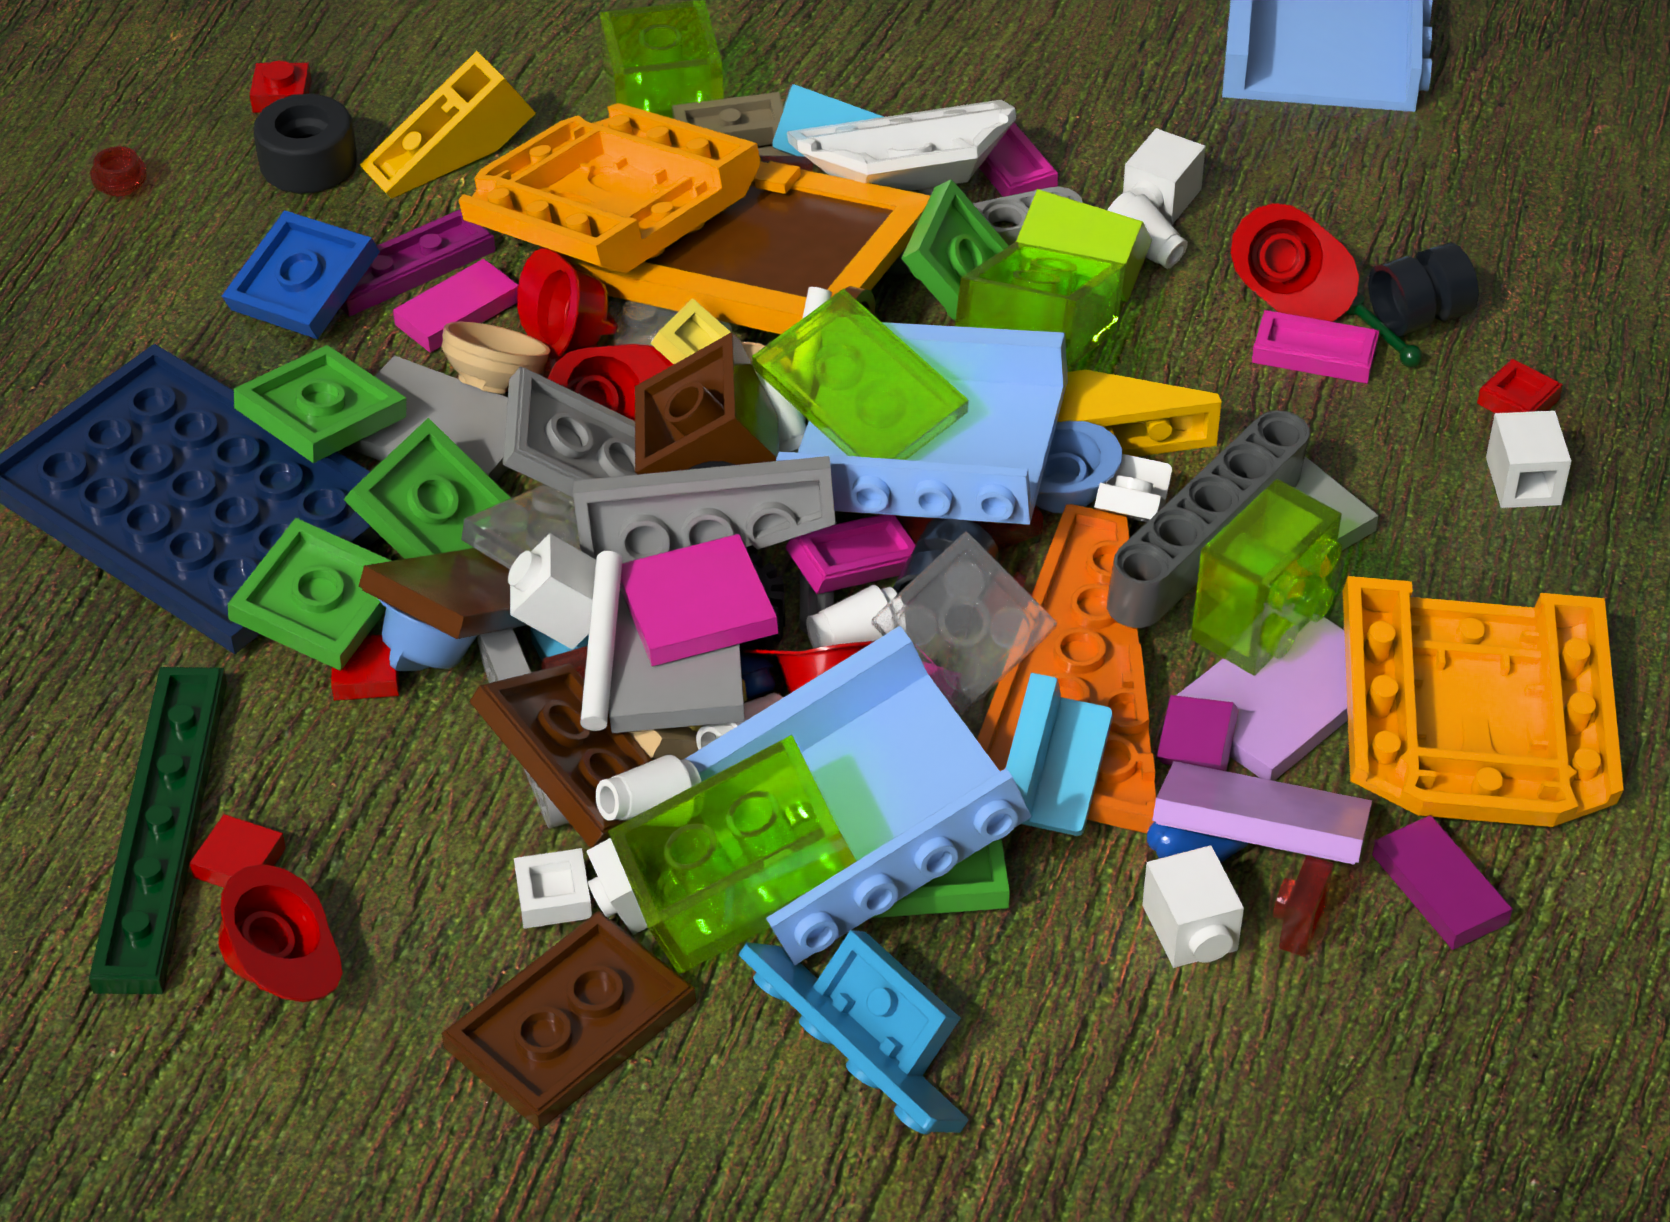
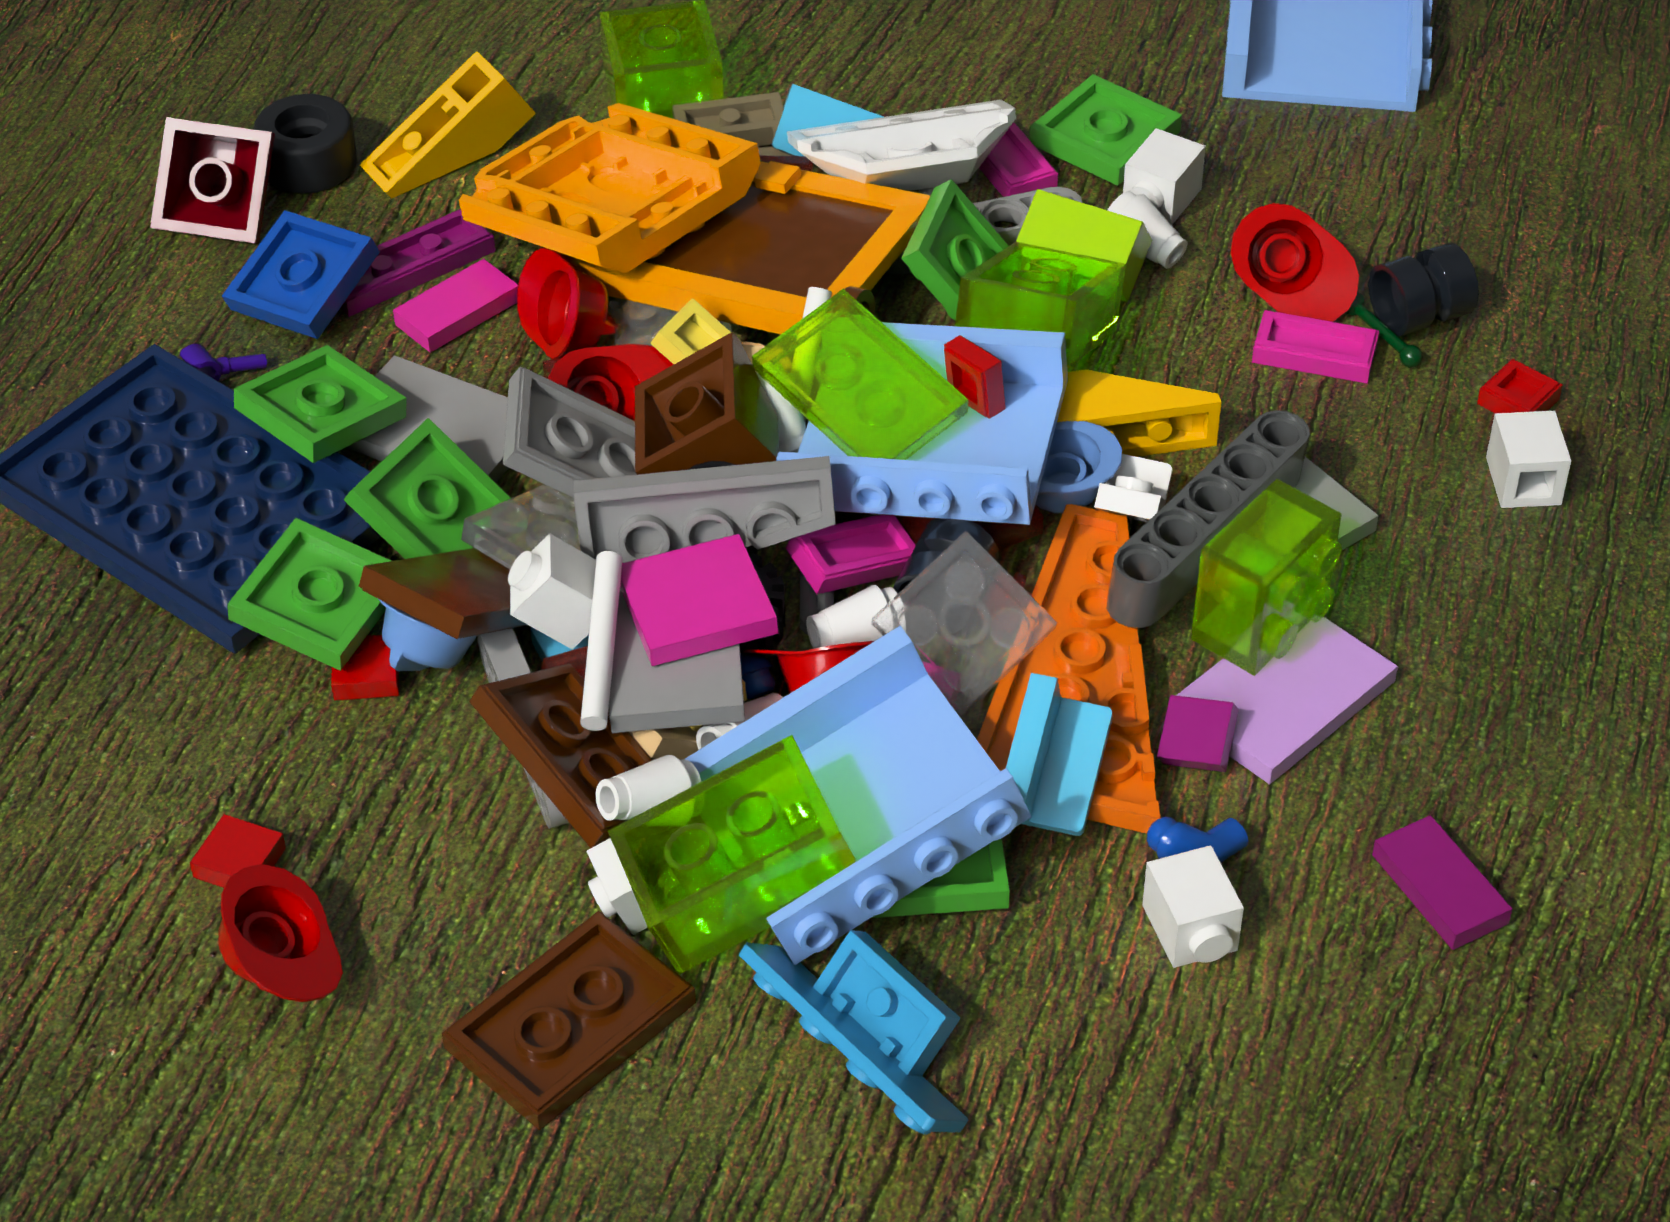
(118, 171): clear red plate -> none
(159, 833): dark green tile -> none
(201, 359): none -> dark purple hand
(212, 180): none -> dark red slope
(277, 81): red plate -> none
(491, 354): tan piece -> none
(552, 888): white plate -> none
(975, 375): none -> red tile
(1101, 127): none -> bright green plate
(1263, 812): lavender tile -> none
(1303, 904): clear red plate -> none
(1481, 704): light orange wedge -> none

